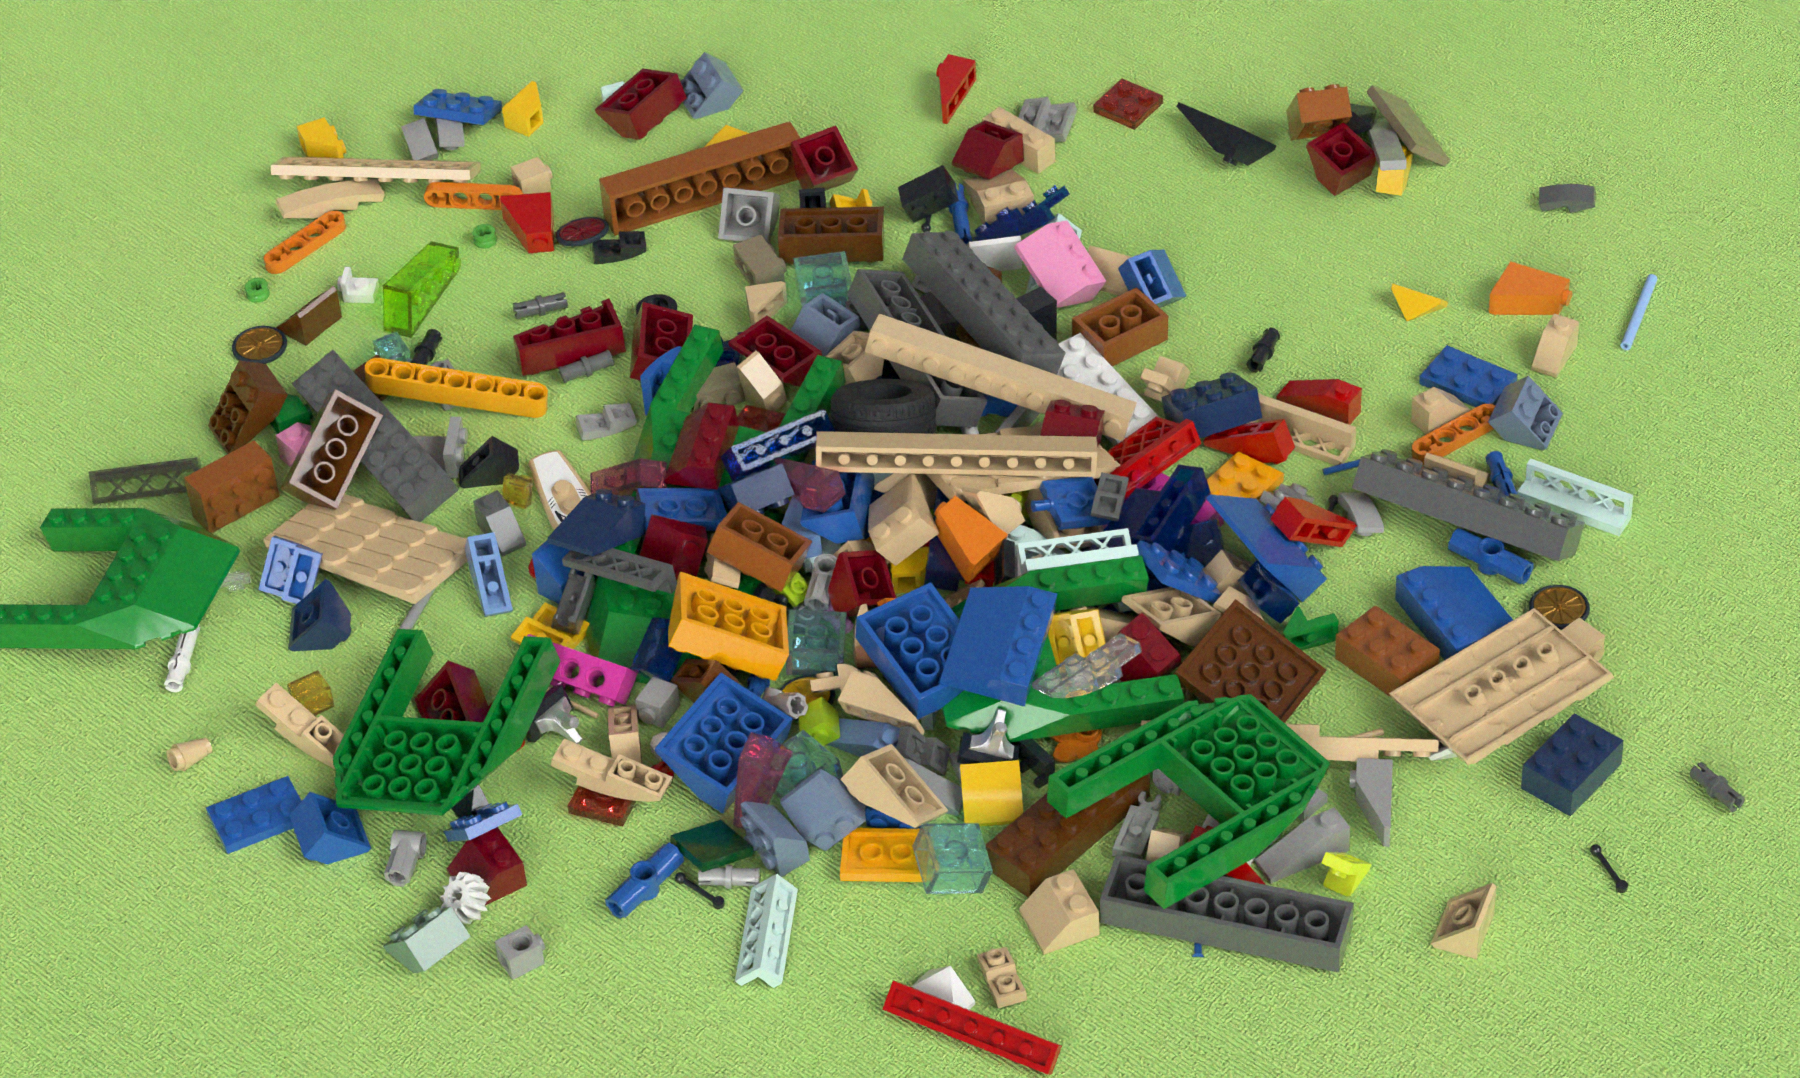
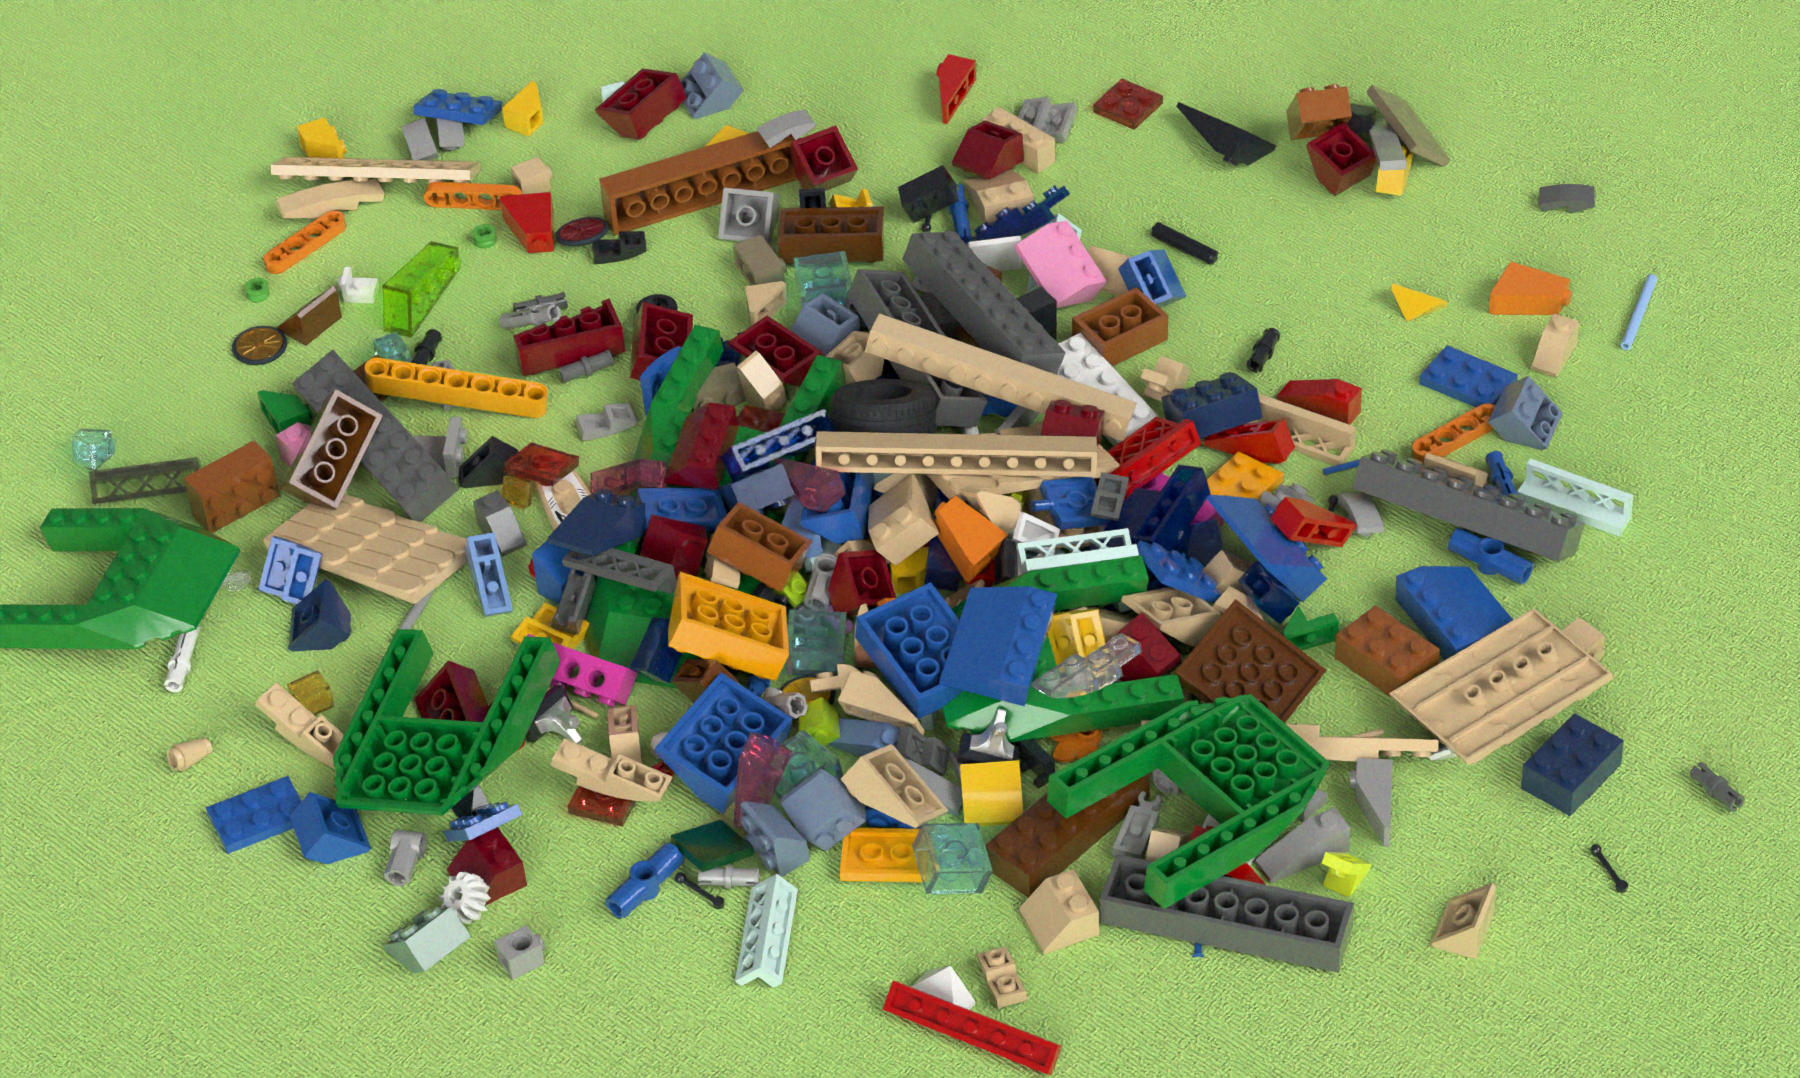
(92, 447): none -> clear light blue slope
(247, 405): reddish brown slope -> none
(534, 316): none -> light grey pin
(541, 464): none -> clear red plate
(657, 702): light grey brick -> none
(794, 123): none -> light grey slope
(1033, 529): none -> white slope
(1185, 243): none -> black axle
(1435, 408): tan slope -> none
(1560, 604): pearl gold wheel -> none

